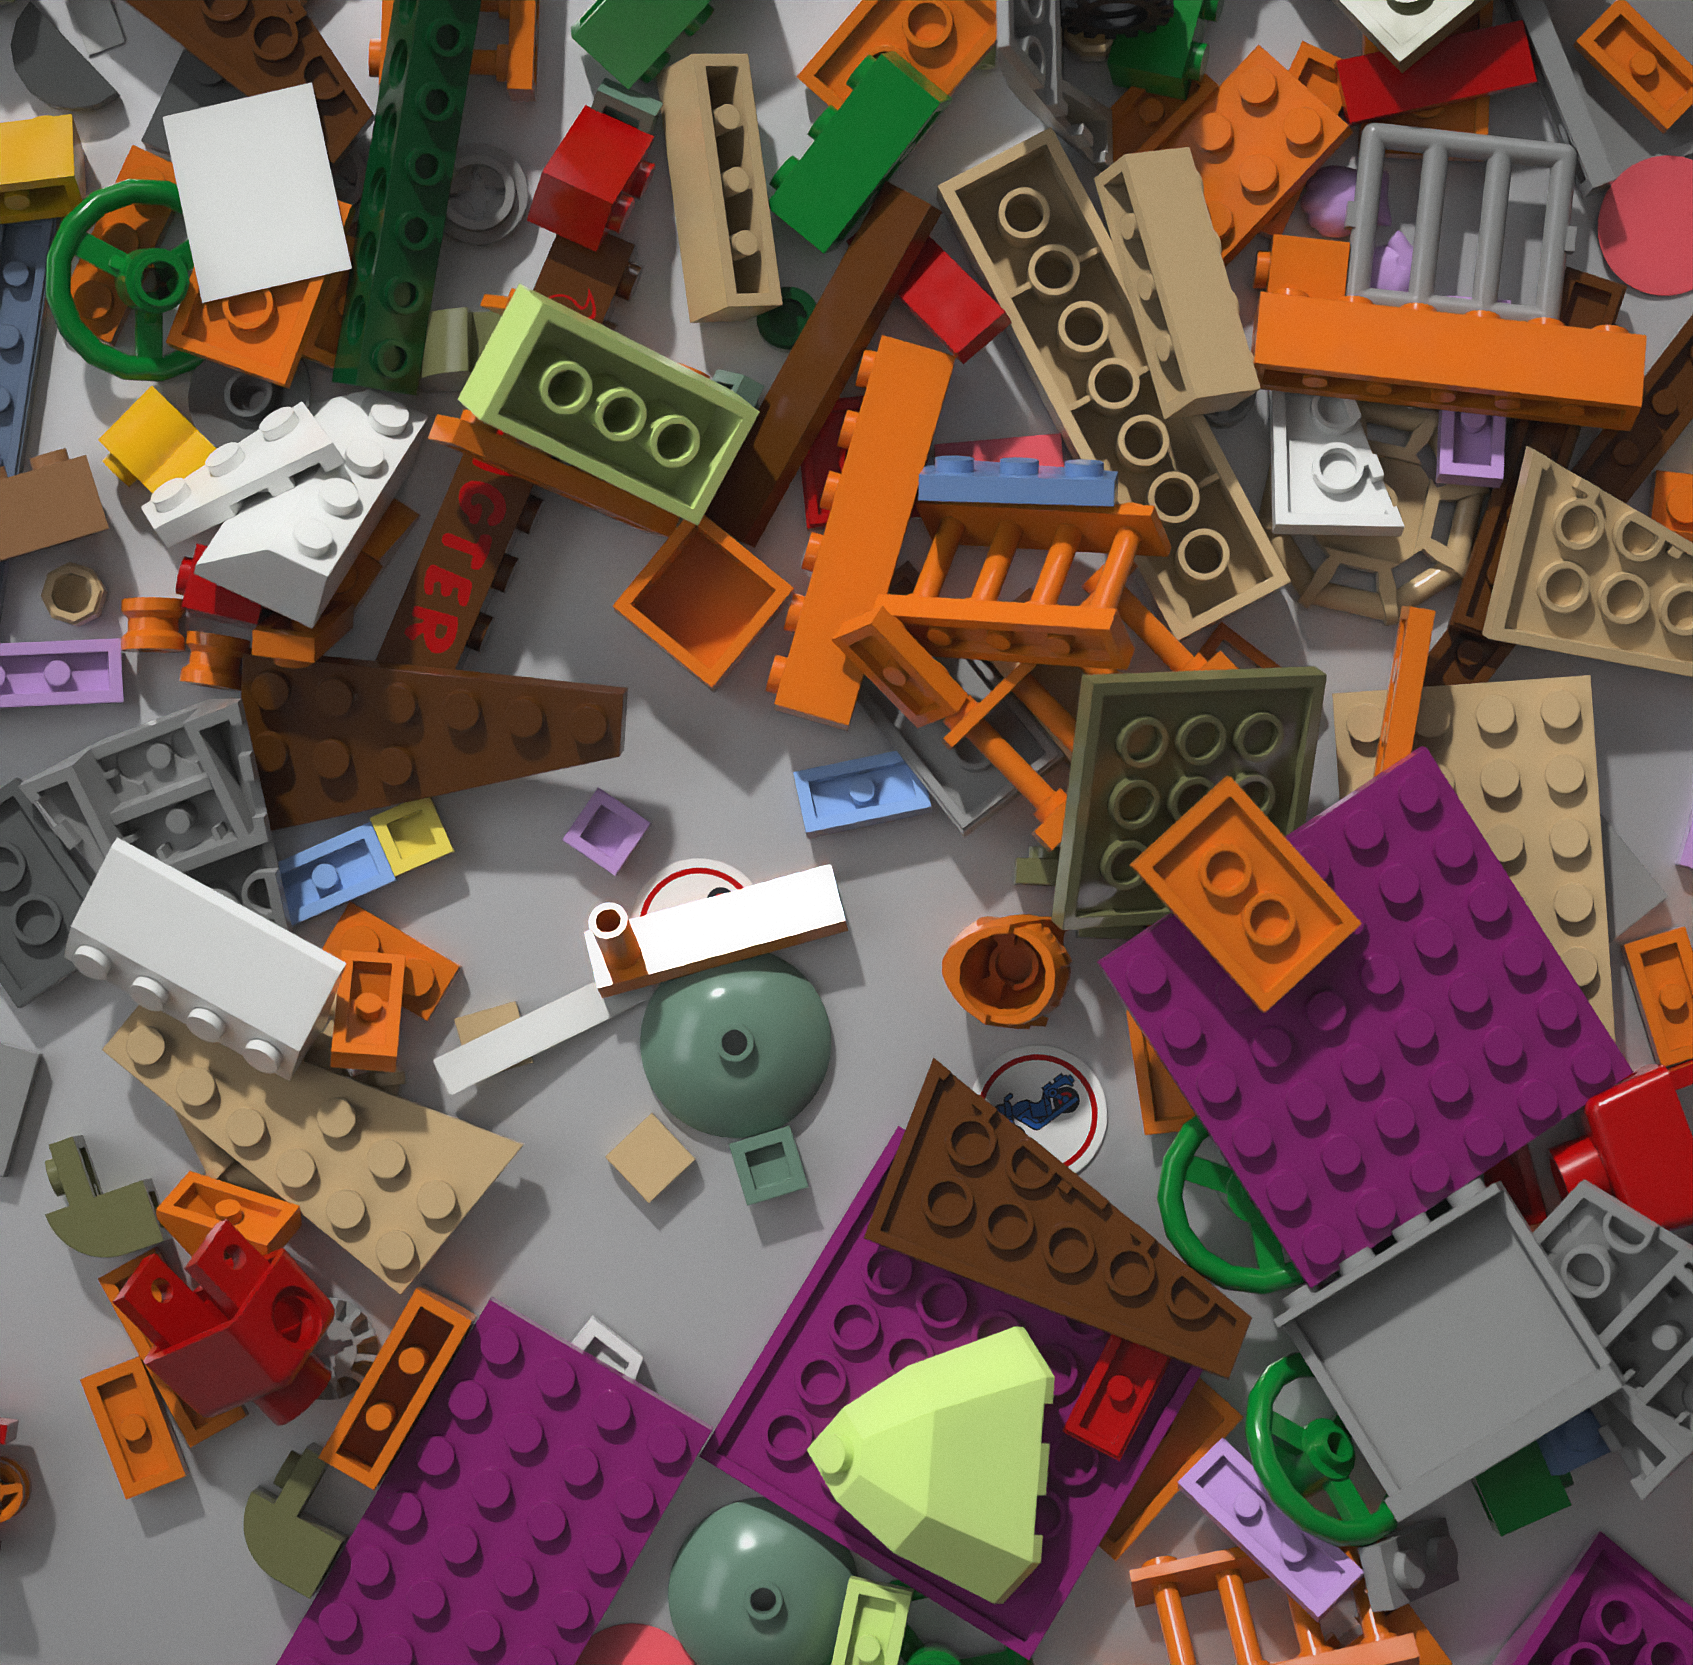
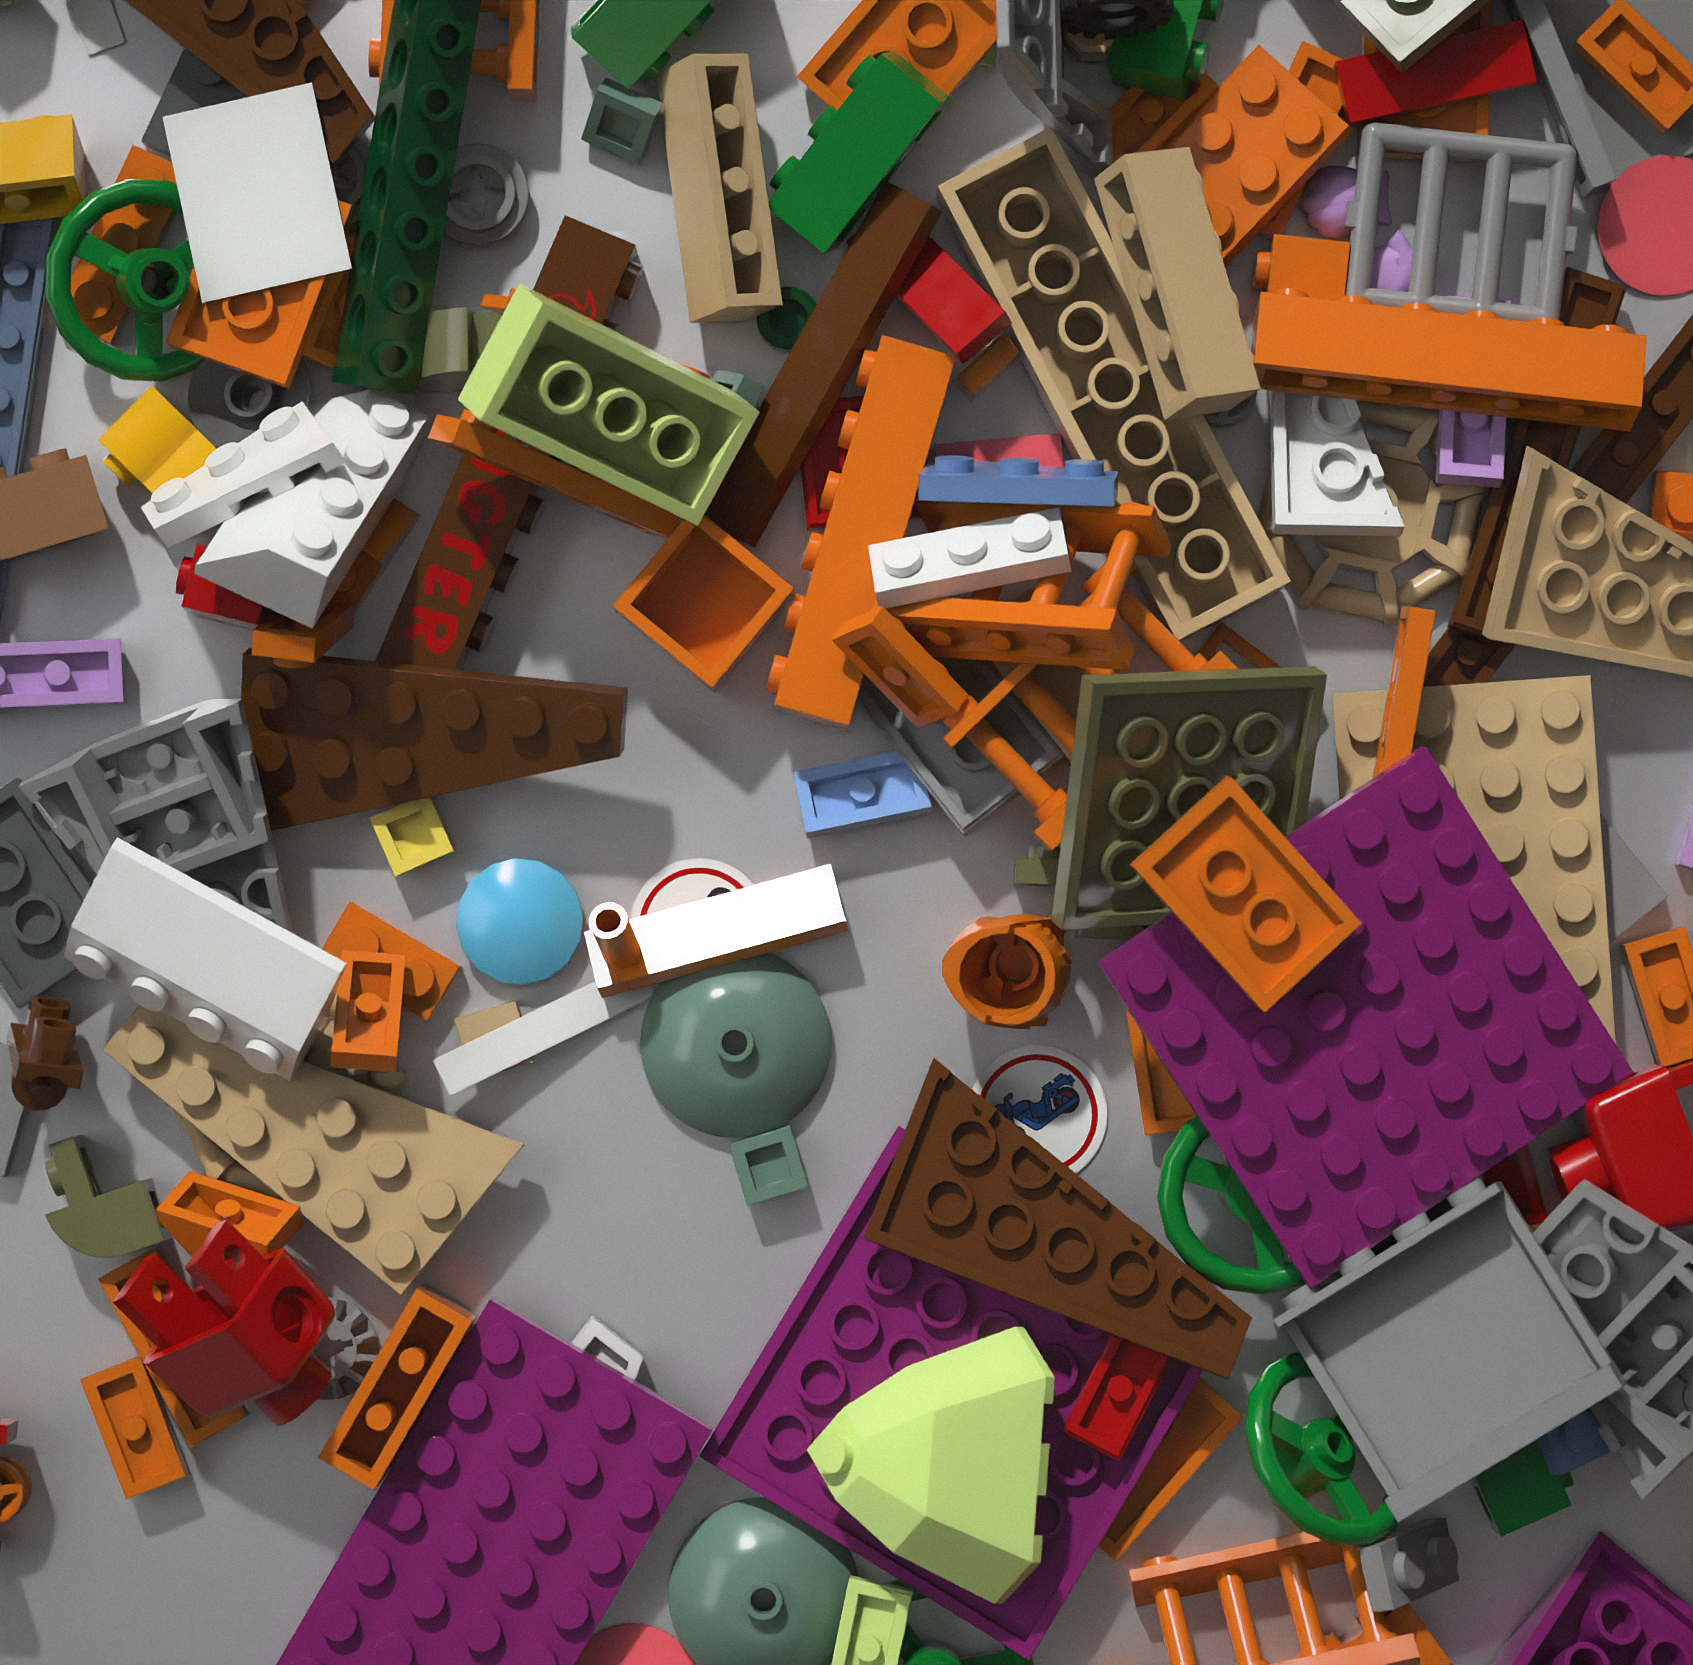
(44, 1054): none -> reddish brown hips
(54, 67): dark grey tile -> none
(74, 594): tan tile -> none
(153, 625): orange wheel -> none
(214, 661): orange wheel -> none
(285, 1537): olive brick -> none
(334, 873): light blue plate -> none
(519, 921): none -> medium azure dish
(592, 179): red brick -> none
(607, 831): lavender plate -> none
(650, 1157): tan tile -> none
(969, 558): none -> white plate
(987, 367): none -> orange tile
(1237, 1502): lavender plate -> none

